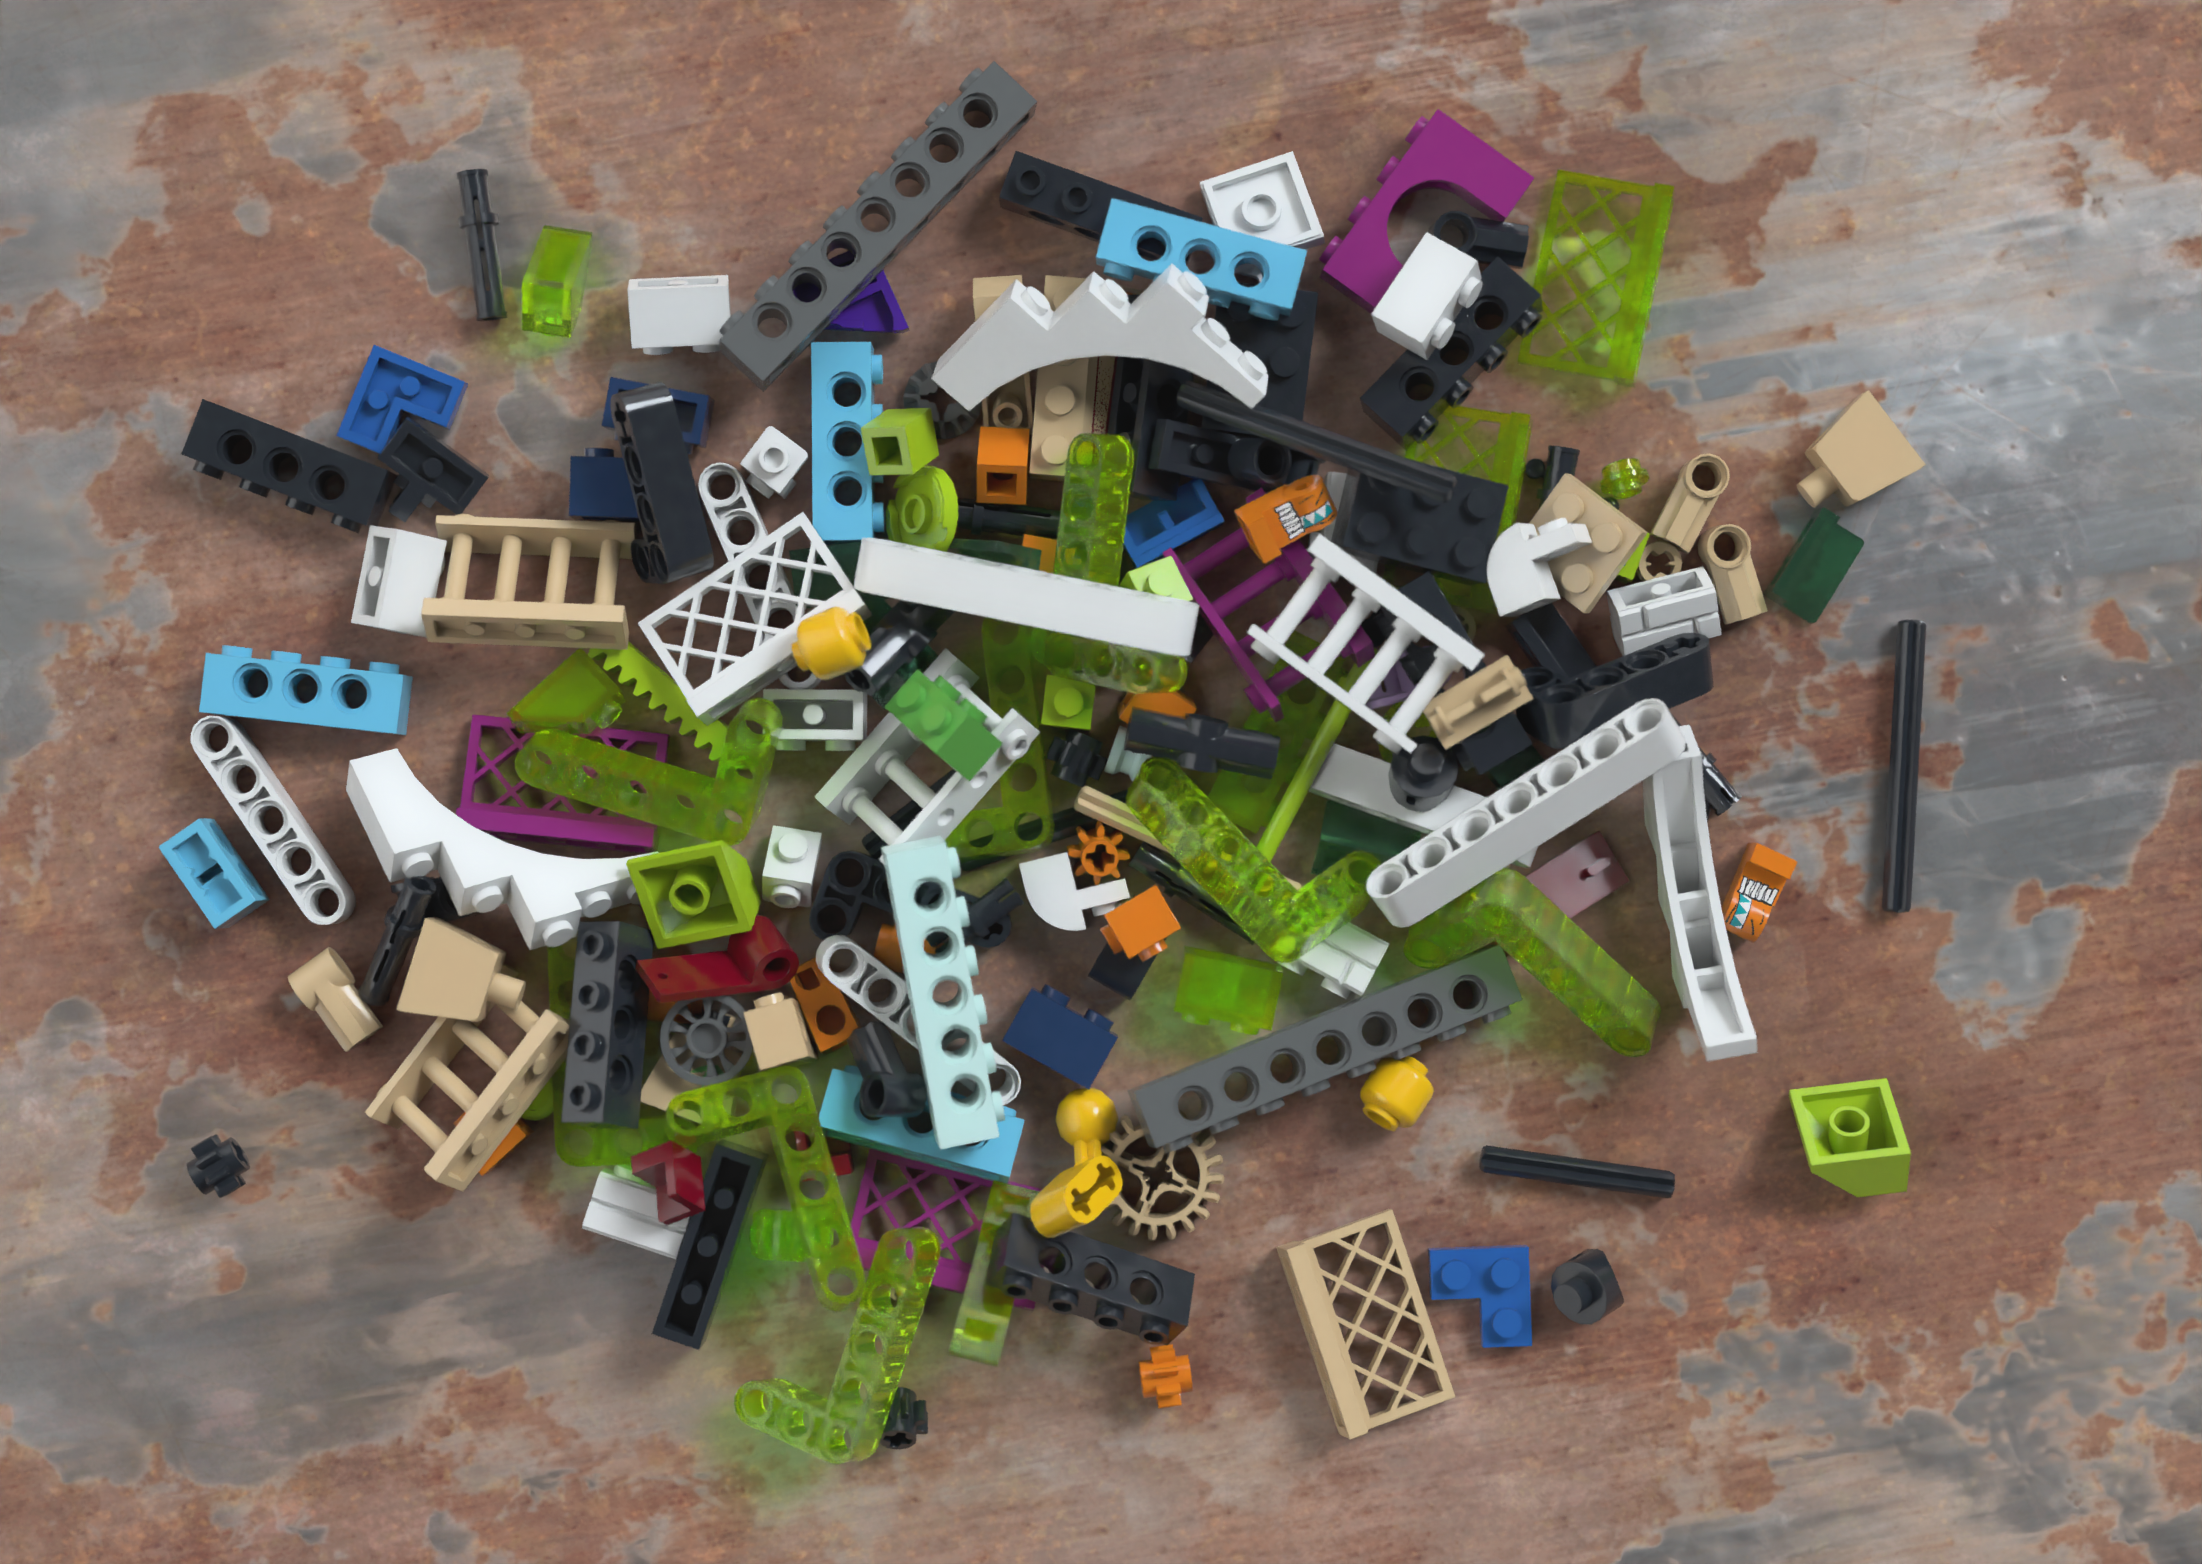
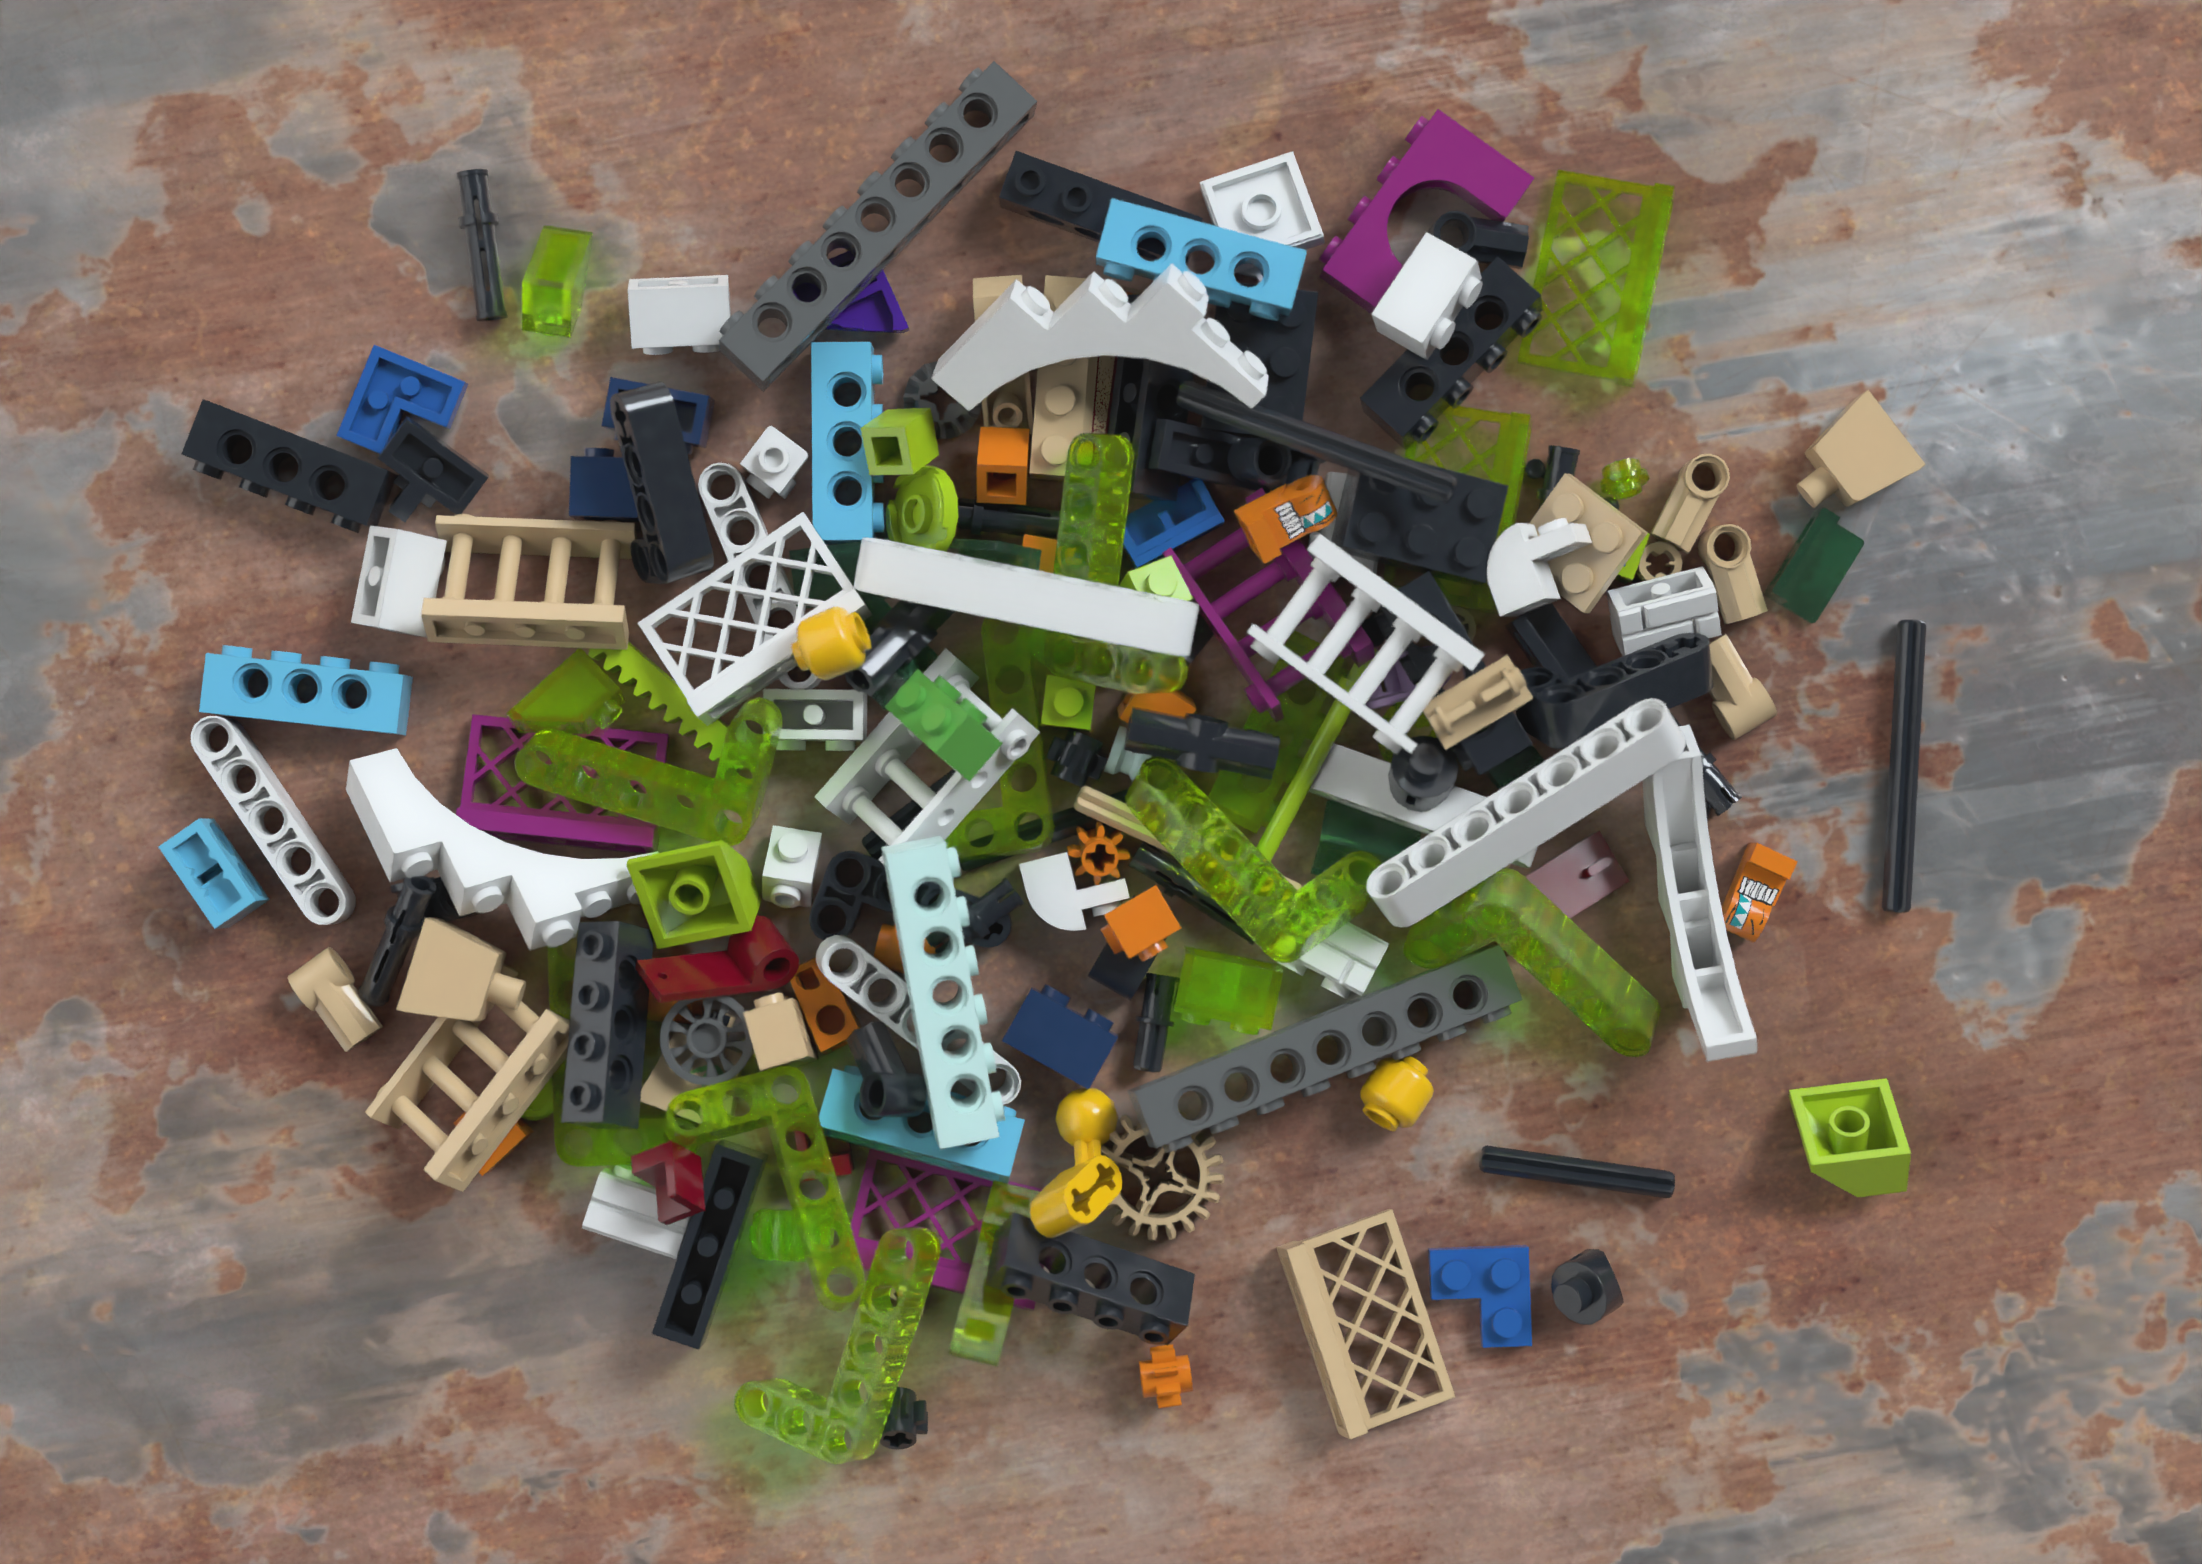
(218, 1166): black gear -> none
(1154, 1022): none -> black axle
(1737, 698): none -> tan piece

